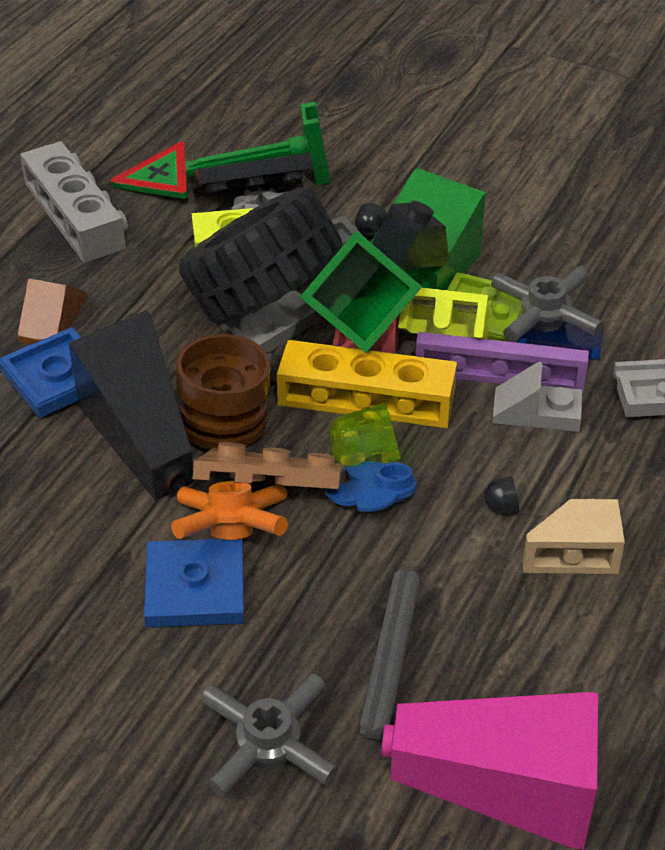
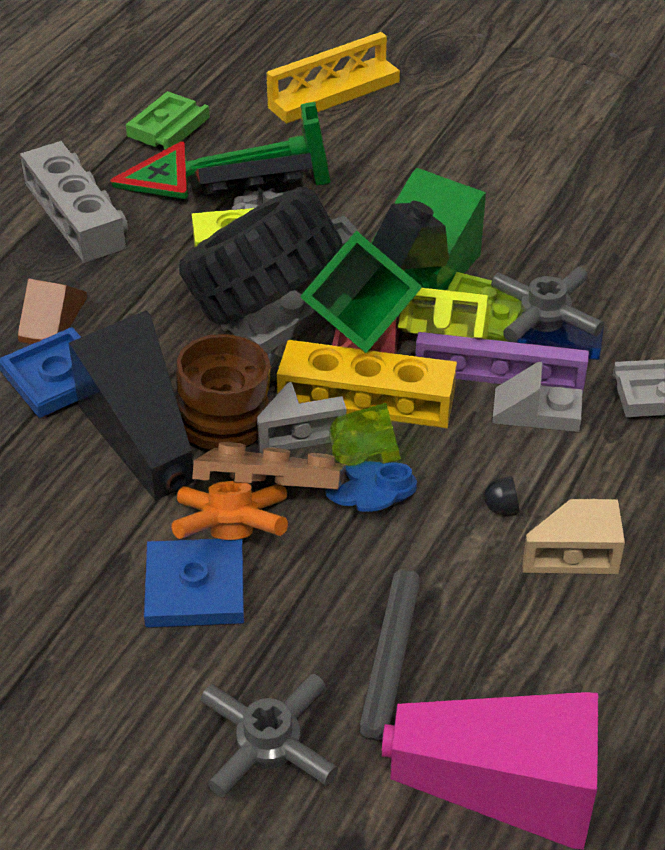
(167, 121): none -> bright green plate
(296, 425): none -> light grey slope
(331, 86): none -> yellow fence
(369, 219): black hinge -> none

